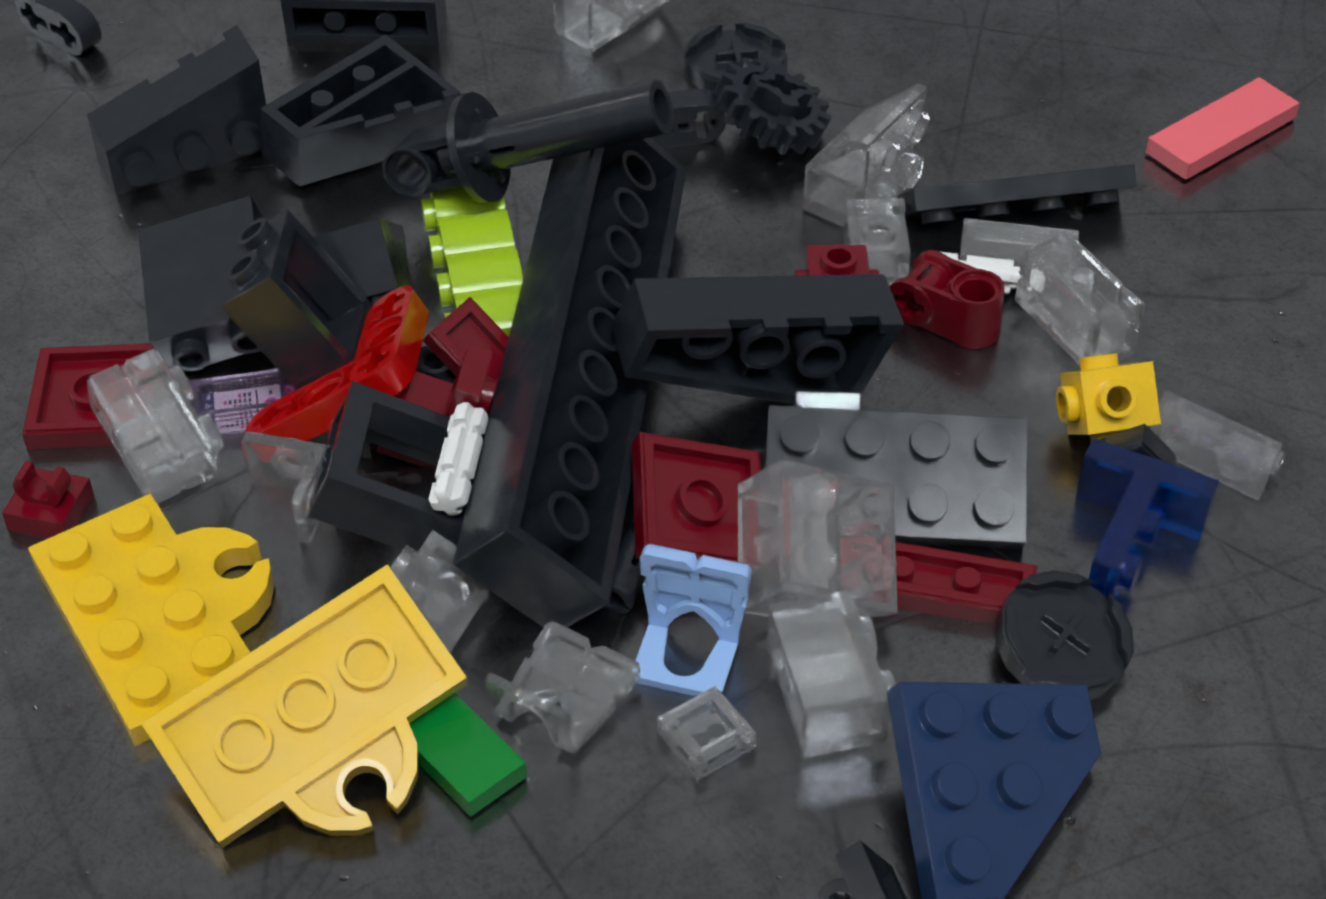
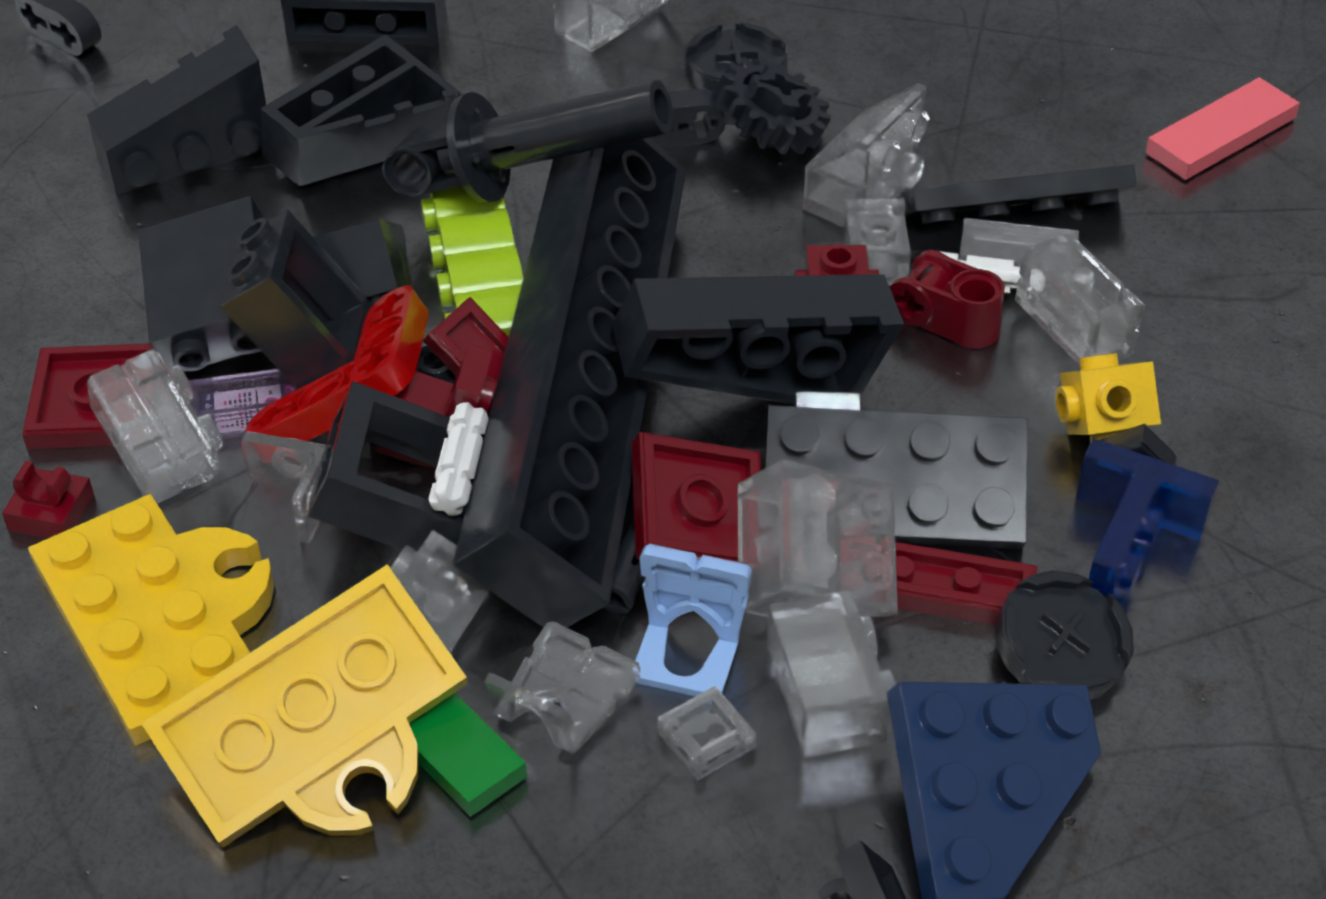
(1218, 445): clear hinge -> none

